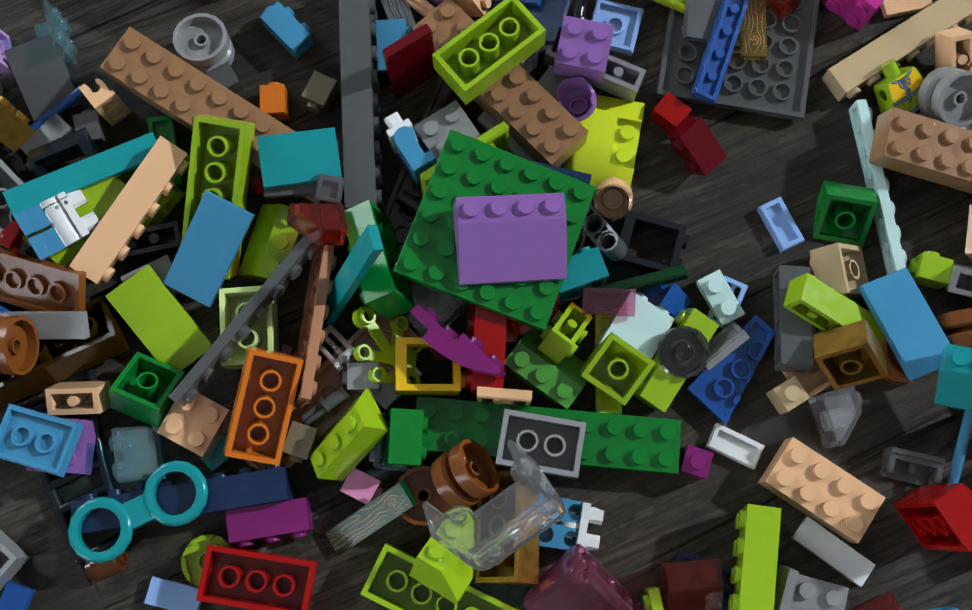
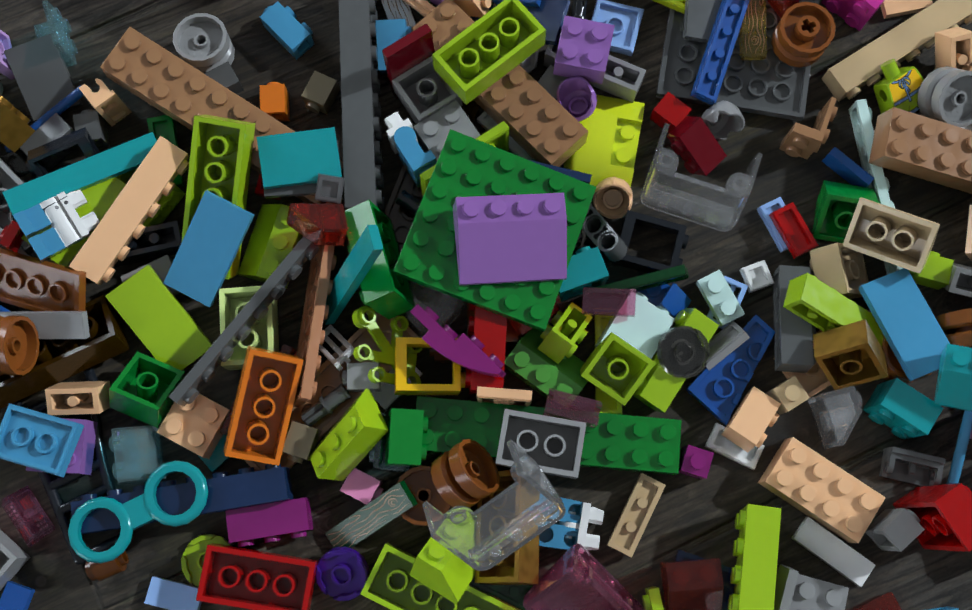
(27, 516): none -> clear pink slope
(342, 573): none -> dark purple tile
(423, 91): none -> light grey brick
(572, 407): none -> clear pink hinge
(636, 515): none -> tan plate
(694, 198): none -> clear windscreen
(723, 118): none -> light grey hair
(751, 420): none -> light nougat brick
(756, 276): none -> white tile
(793, 230): none -> red tile
(803, 34): none -> dark orange wheel
(804, 140): none -> medium nougat bracket
(847, 168): none -> blue tile
(891, 235): none -> tan slope
(894, 529): none -> light grey piece
(902, 409): none -> teal brick

